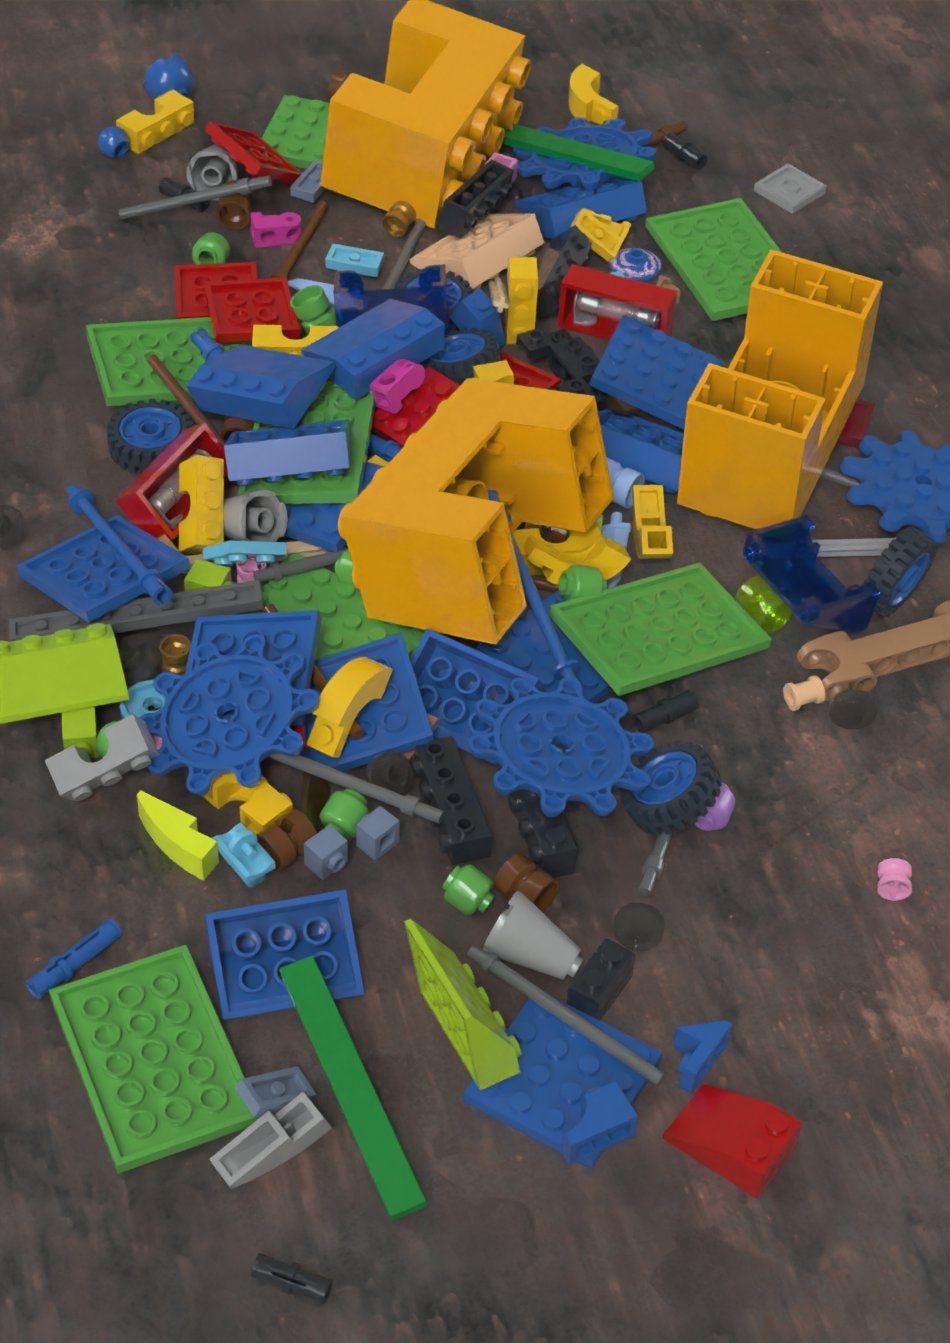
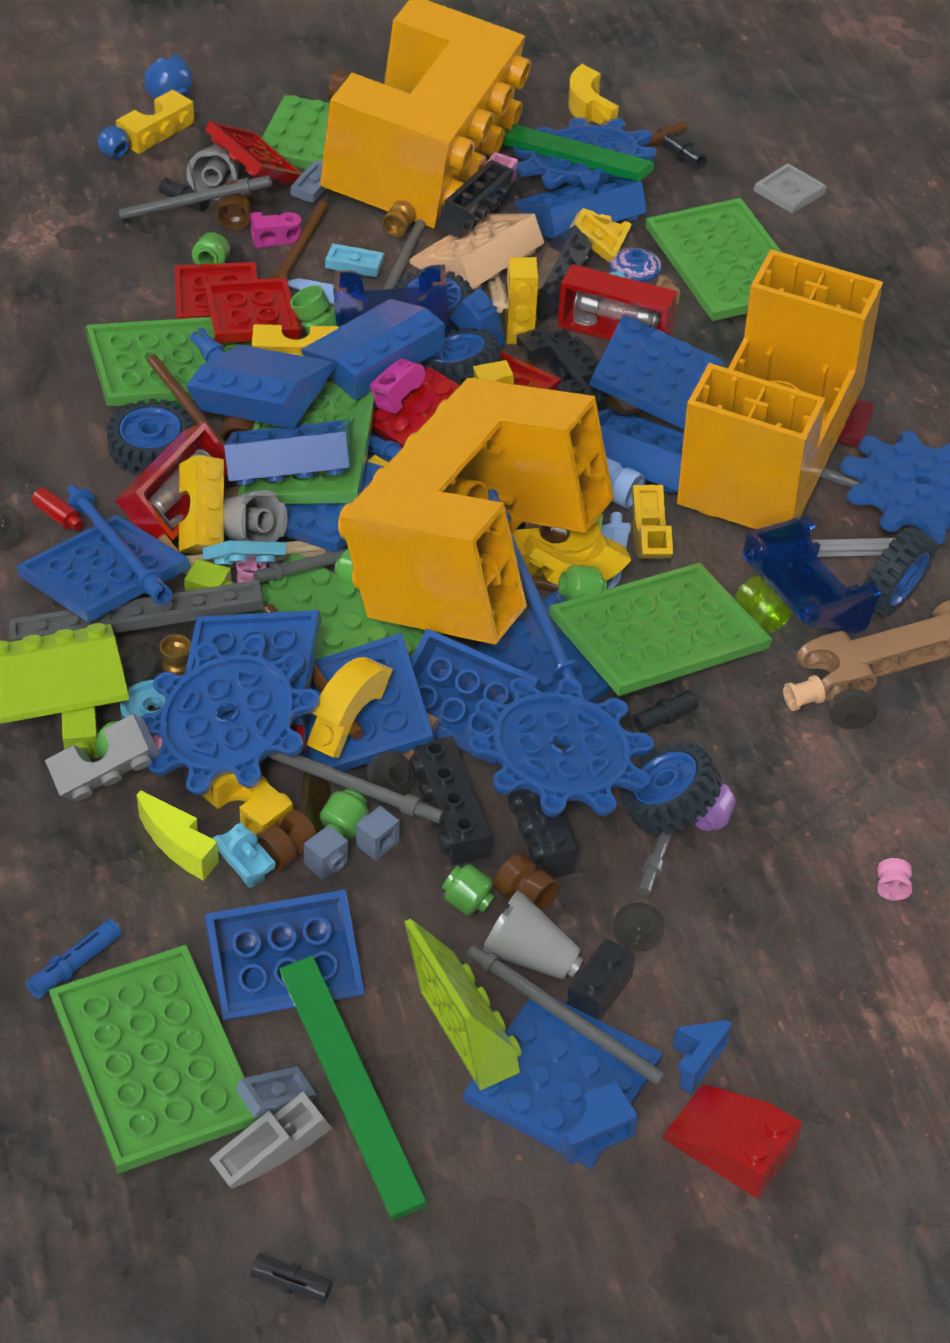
(57, 509): none -> red cylinder

